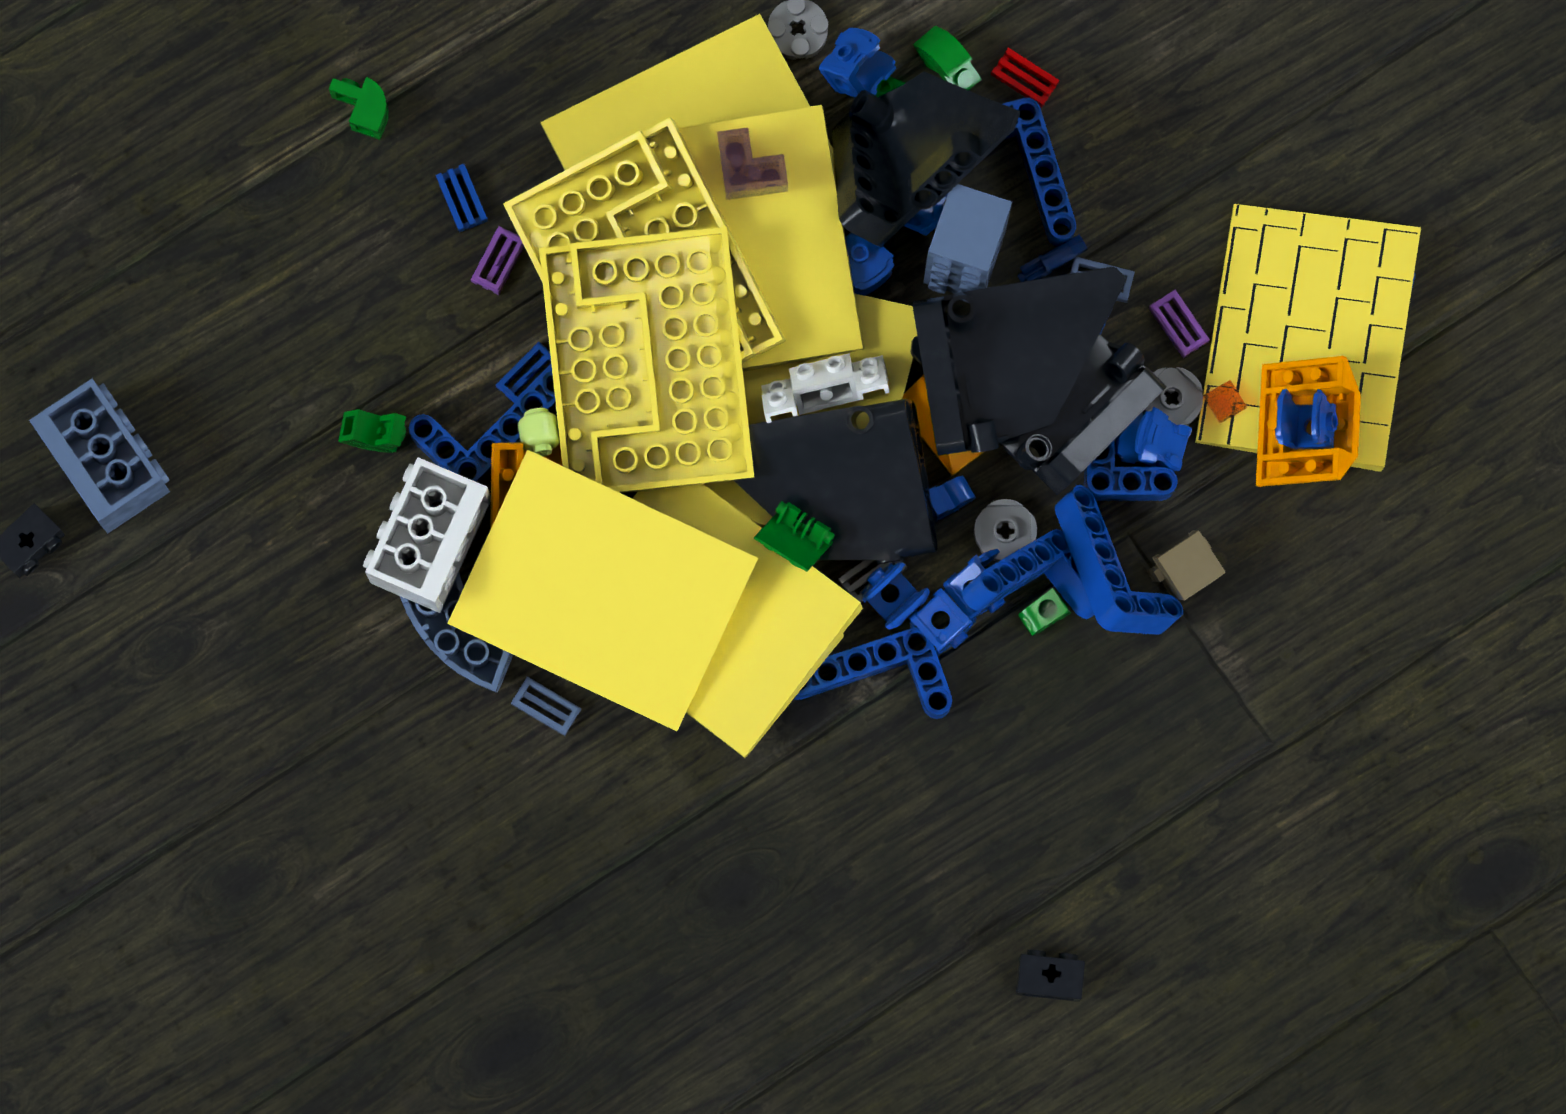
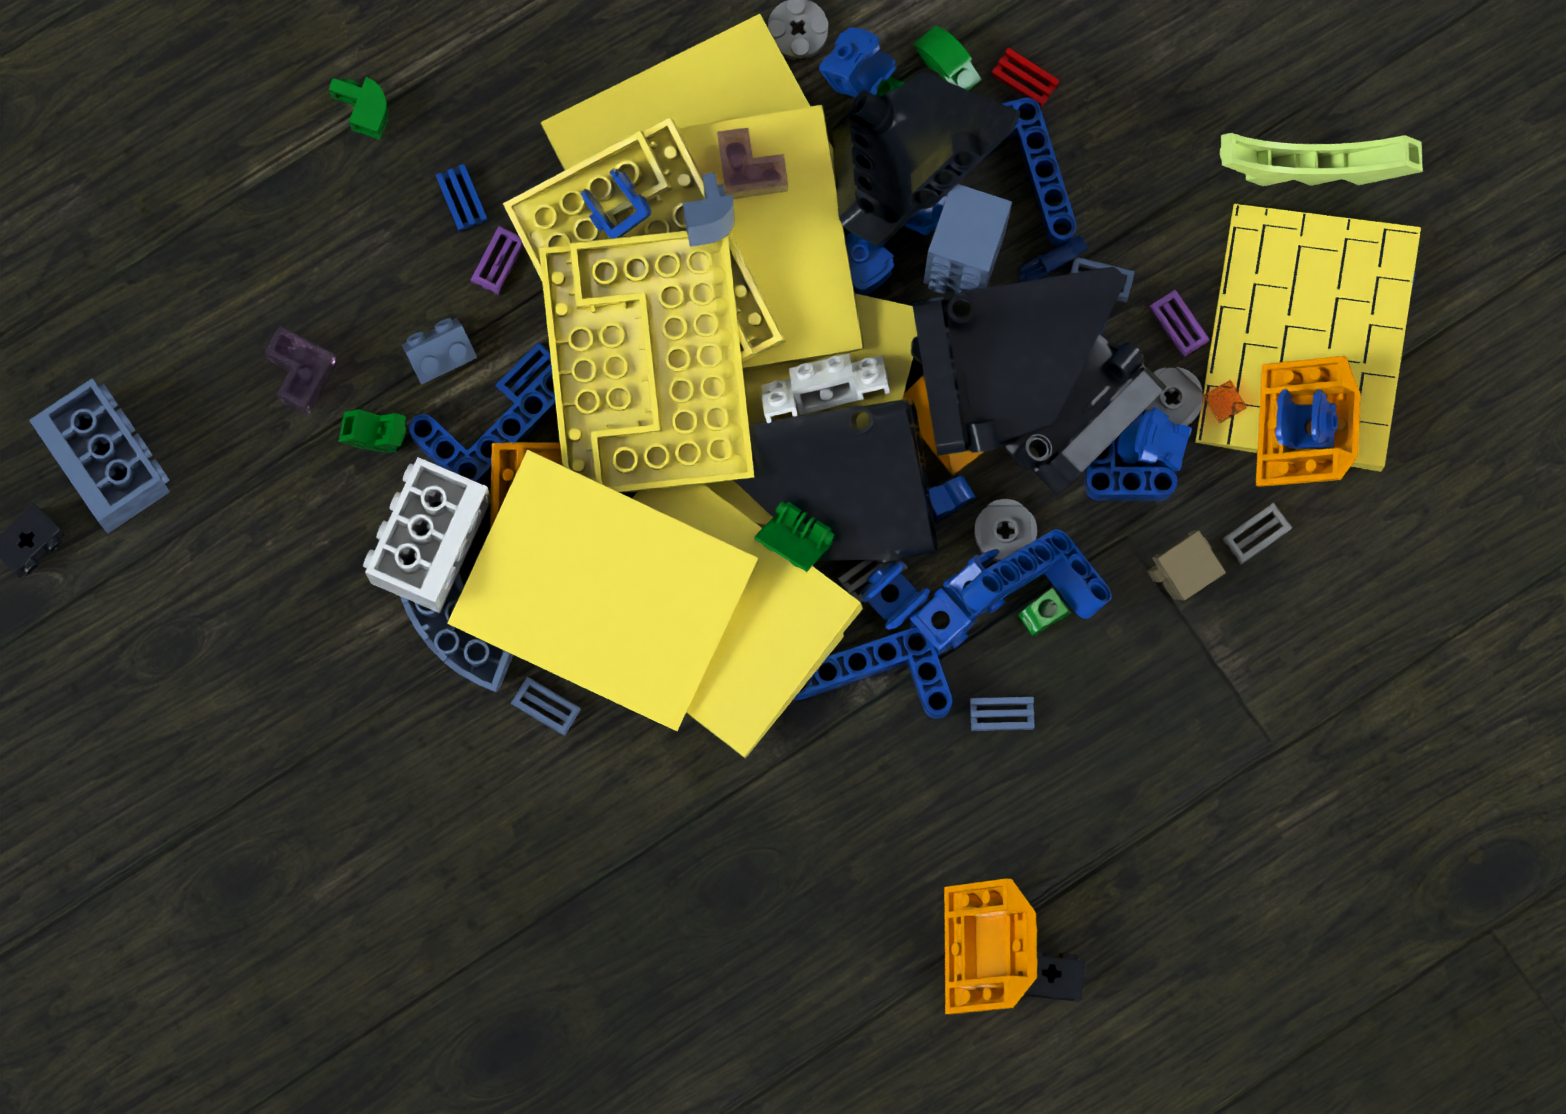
(307, 367): none -> clear purple brick
(439, 350): none -> sand blue bracket
(539, 431): yellowish green head -> none
(601, 219): none -> blue piece
(709, 218): none -> sand blue brick
(988, 946): none -> light orange slope
(1005, 701): none -> sand blue tile
(1102, 575): blue beam -> none
(1236, 549): none -> light grey tile
(1316, 164): none -> yellowish green arch

